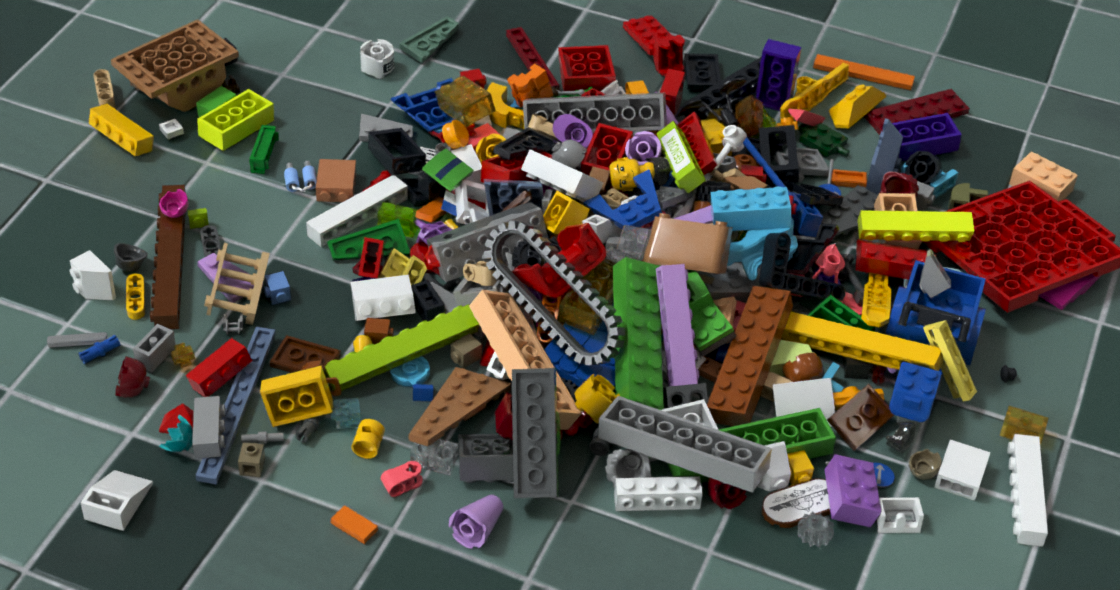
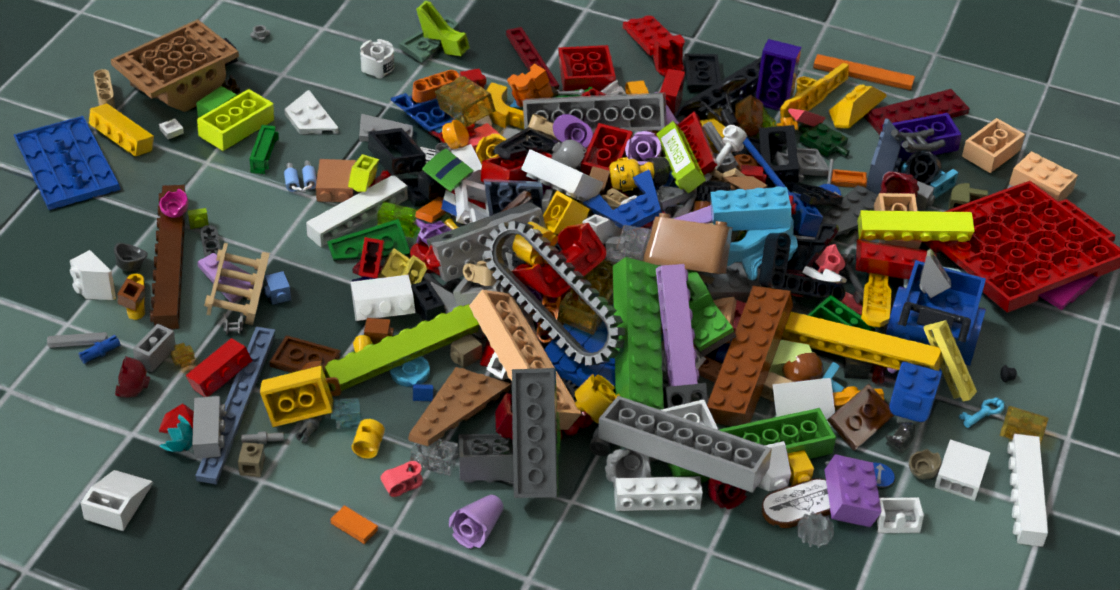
(66, 162): none -> blue piece
(131, 294): none -> dark orange brick
(259, 32): none -> light grey plate
(309, 116): none -> white wing
(363, 173): none -> neon yellow brick
(425, 88): none -> orange beam
(436, 28): none -> lime arch
(526, 252): none -> yellow brick
(715, 137): none -> light grey axle
(828, 275): none -> white slope
(911, 146): none -> dark grey piece
(985, 411): none -> medium azure piece
(993, 145): none -> light nougat brick

